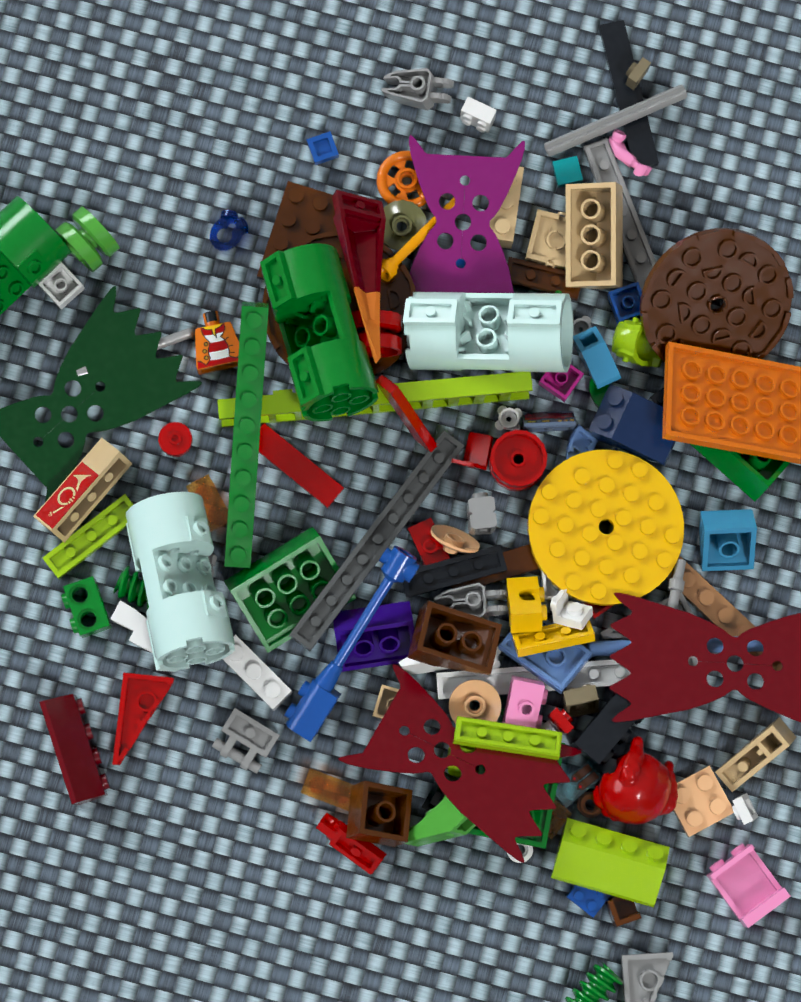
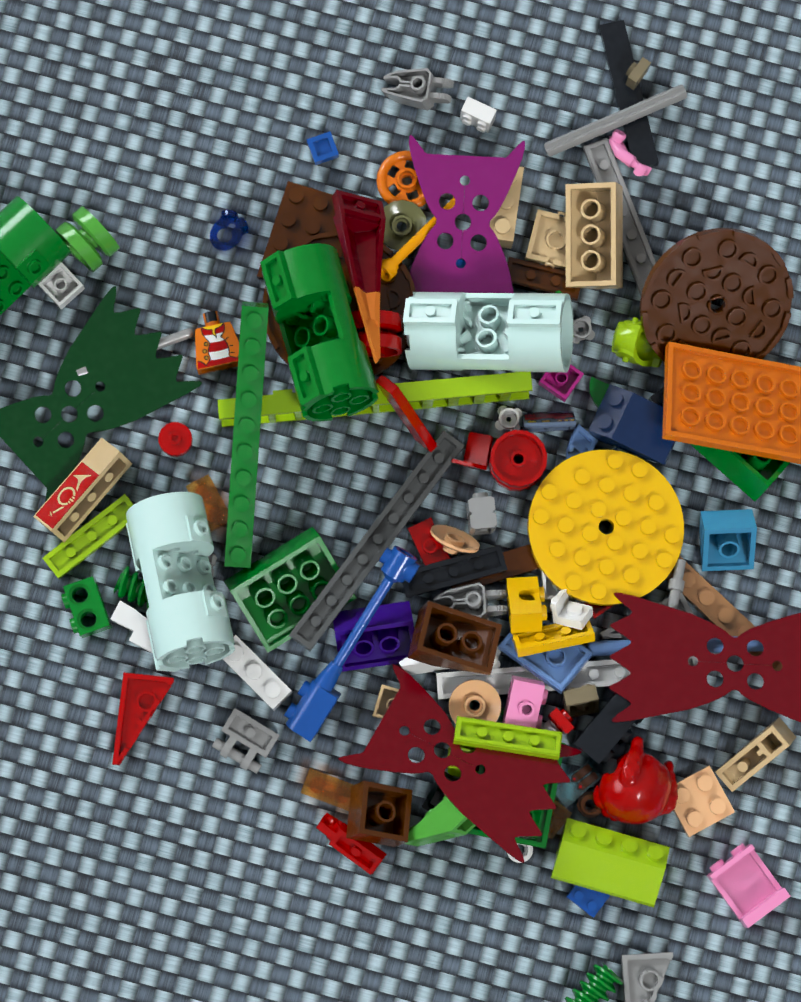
(74, 748): dark red slope -> none
(298, 467): red tile -> none
(567, 171): teal tile -> none
(596, 357): dark azure slope -> none
(622, 911): reddish brown panel -> none
(625, 302): blue piece -> none
(744, 809): white plate -> none

